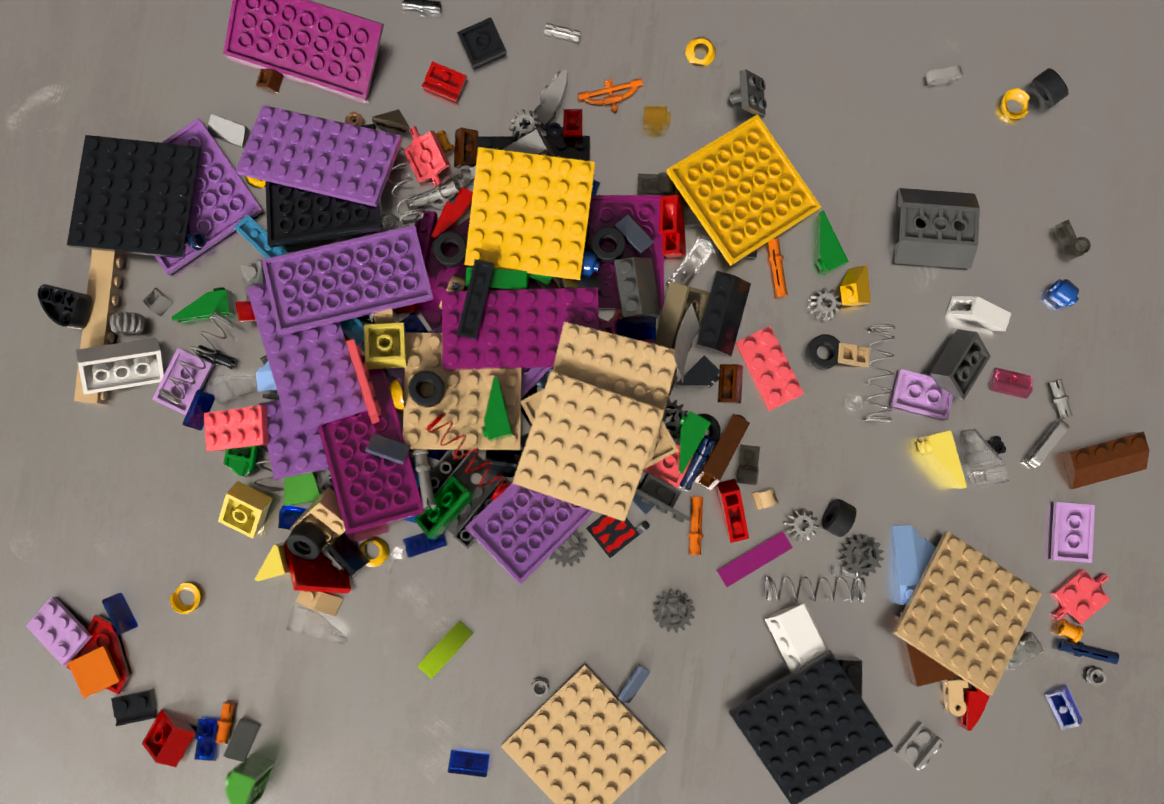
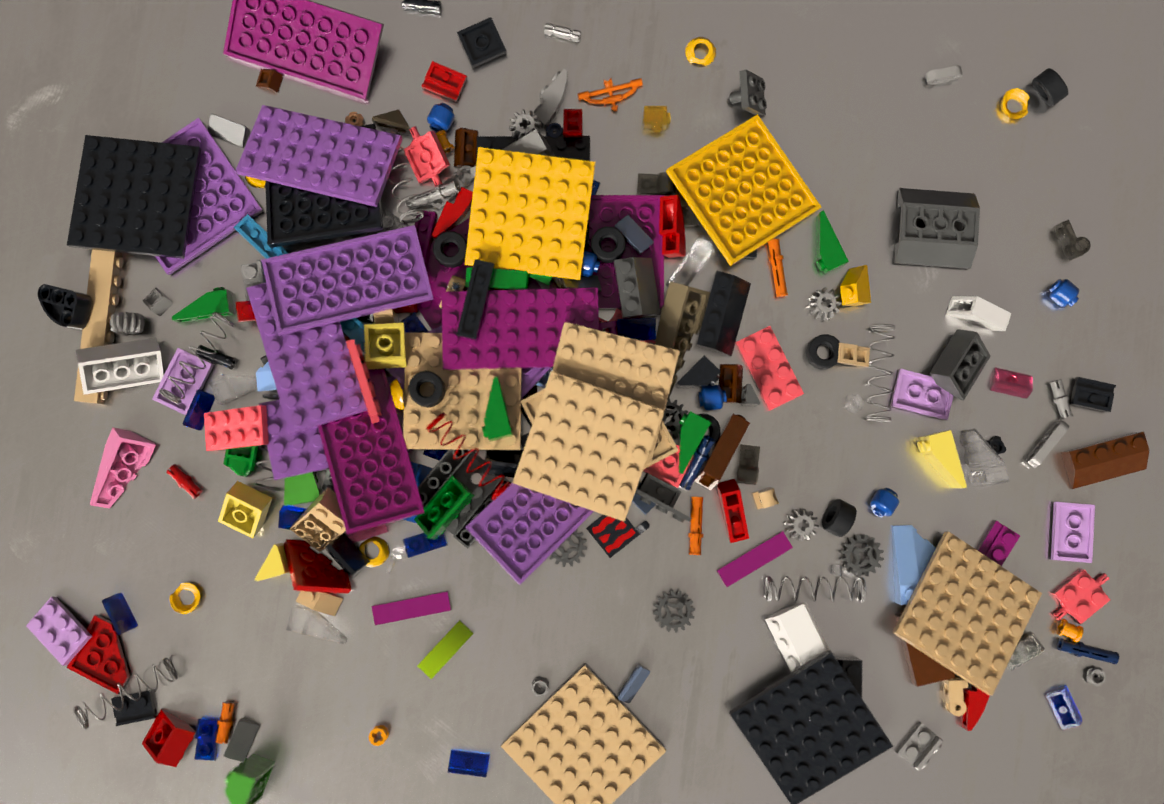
(94, 671): orange tile -> none
(121, 460): none -> bright pink wedge
(169, 668): none -> light grey piece
(184, 481): none -> red pin
(199, 238): dark blue plate -> none
(306, 541): black tyre -> none
(373, 735): none -> light orange bush
(387, 448): sand blue slope -> none
(411, 608): none -> magenta tile
(423, 469): light grey pin -> none
(440, 117): none -> blue head
(684, 339): white sticker -> none
(712, 397): none -> blue head
(749, 397): none -> dark grey slope
(884, 502): none -> blue head
(998, 542): none -> magenta plate
(1093, 394): none -> black plate

